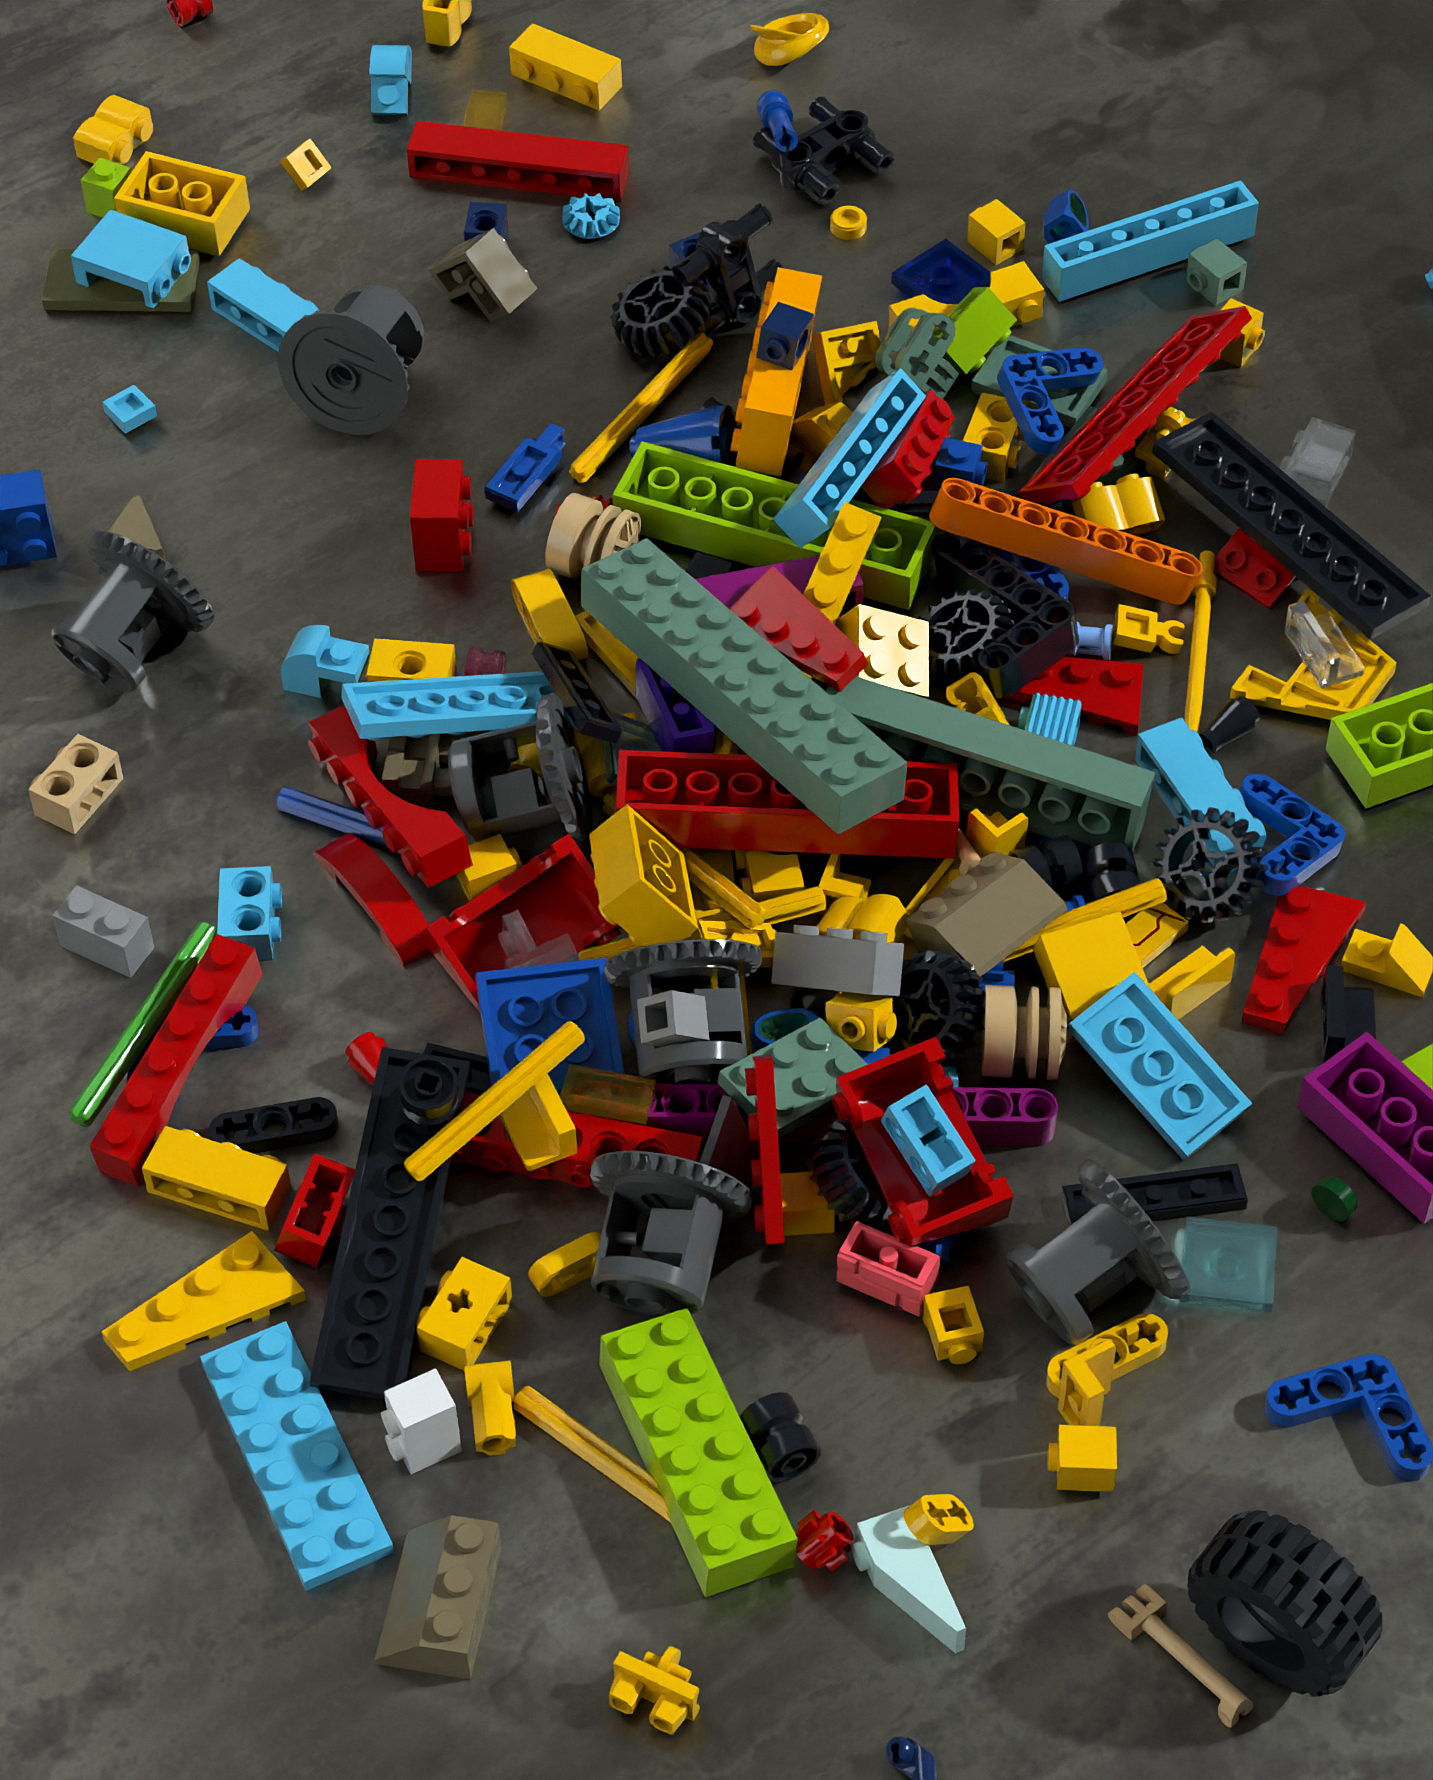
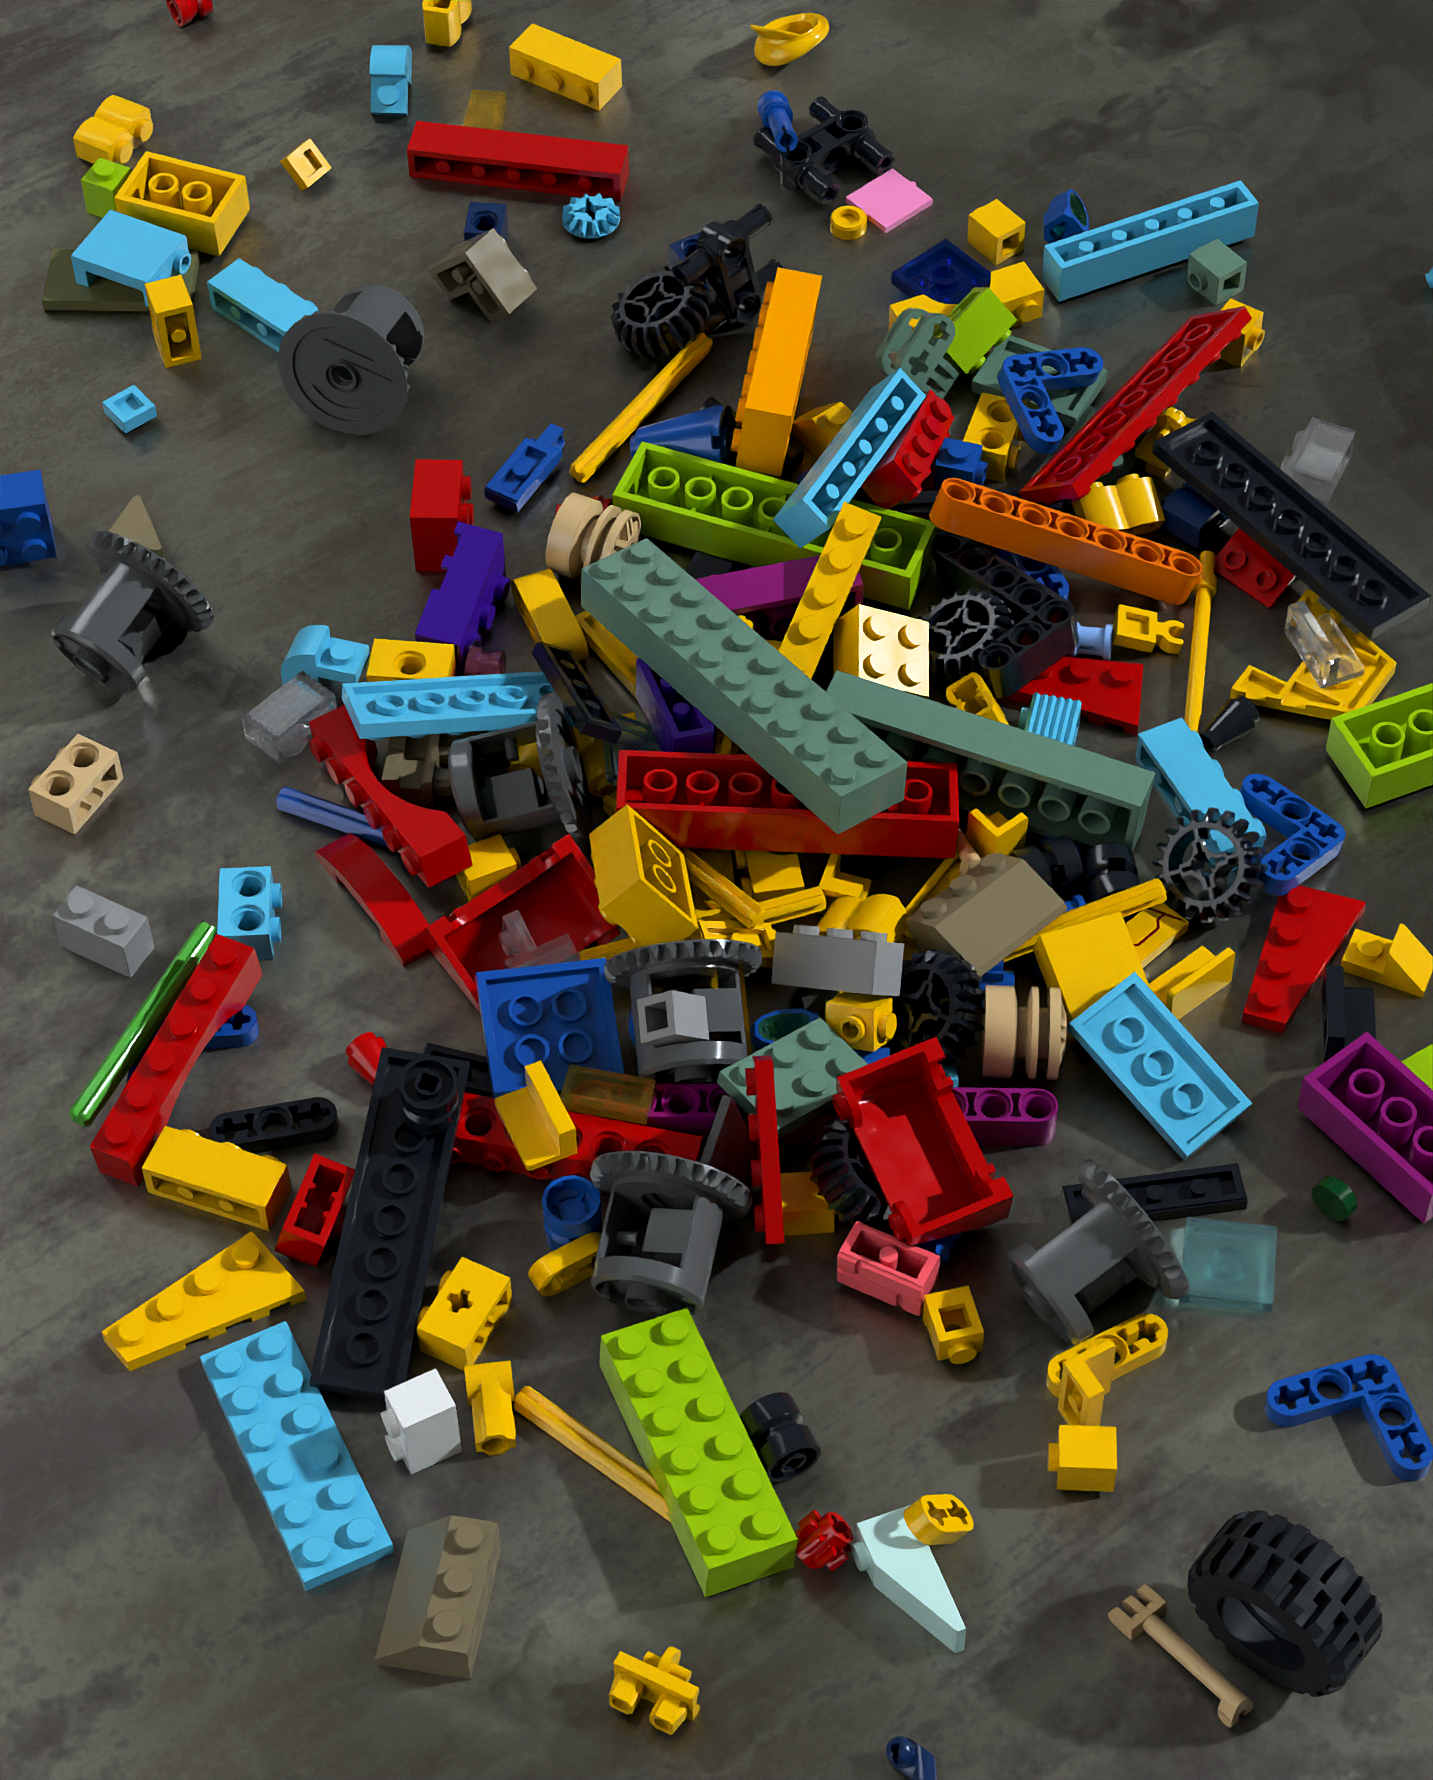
(173, 321): none -> yellow brick
(281, 720): none -> clear brick
(468, 593): none -> dark purple wedge
(494, 1101): yellow axle -> none
(570, 1210): none -> blue wheel
(785, 335): dark blue brick -> none
(799, 630): red wing -> none
(845, 357): yellow wing -> none
(889, 200): none -> bright pink piece
(927, 1140): medium azure brick -> none
(1191, 516): none -> dark blue brick

